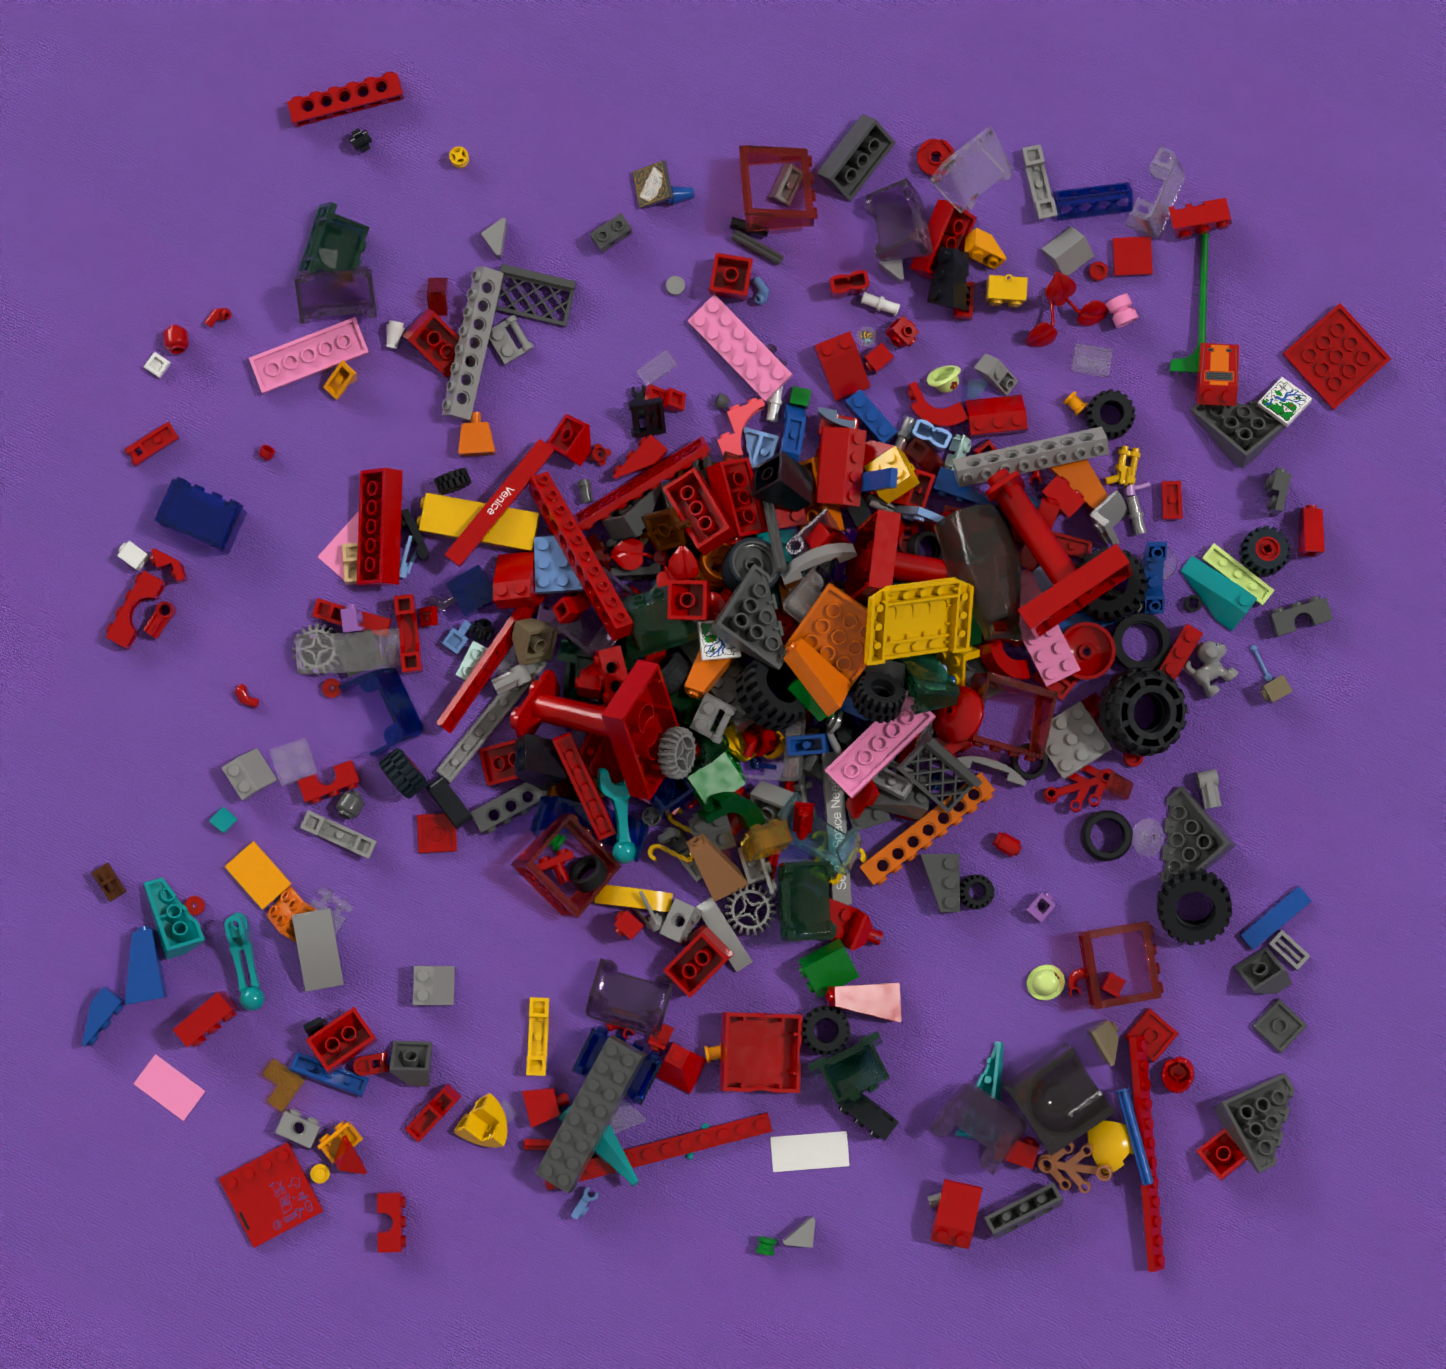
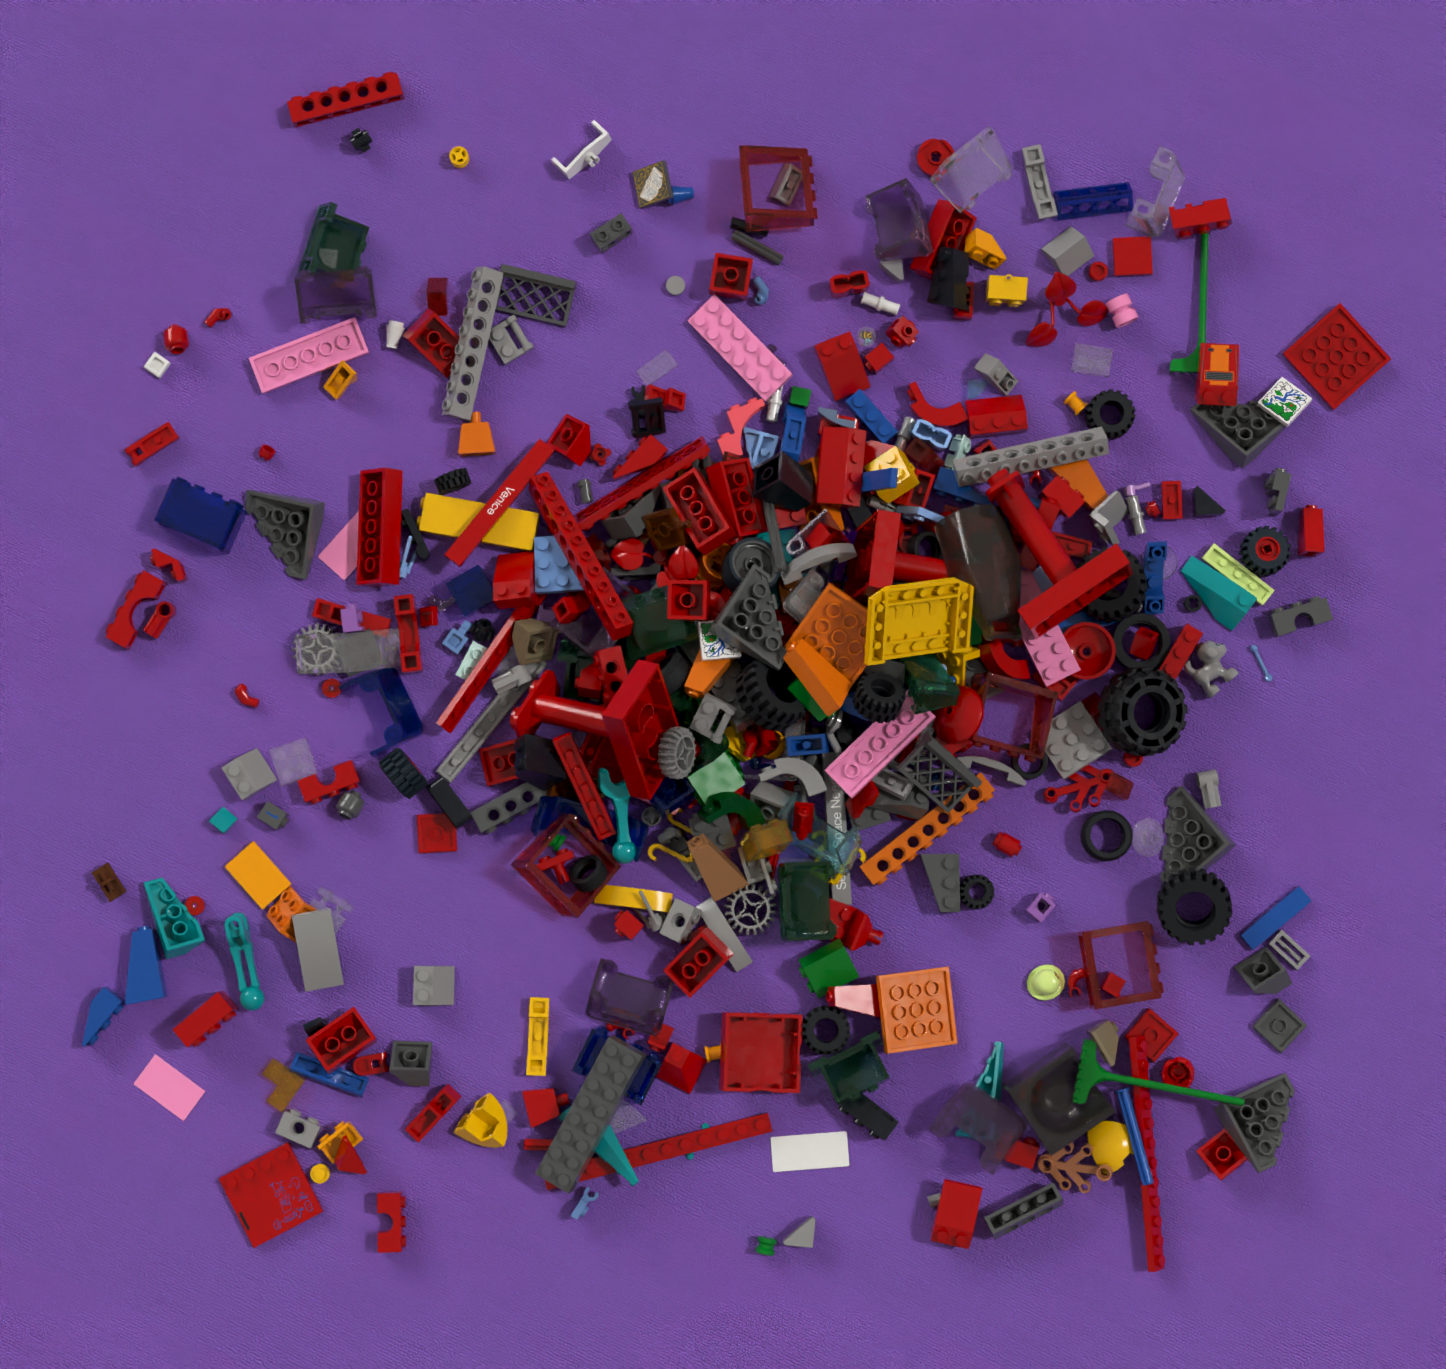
(133, 555): white brick -> none
(273, 816): none -> dark grey brick
(290, 525): none -> dark grey slope
(338, 834): light grey slope -> none
(350, 562): tan slope -> none
(495, 237): light grey slope -> none
(587, 155): none -> white piece
(722, 401): dark grey hinge -> none
(804, 771): none -> light grey arch
(856, 157): dark grey slope -> none
(916, 1009): none -> orange plate
(944, 378): yellowish green hat -> none
(1091, 1073): none -> green piece
(1125, 474): yellow piece -> none
(1143, 643): none -> red brick
(1153, 509): none -> red plate
(1204, 505): none -> black slope
(1275, 689): dark tan brick -> none

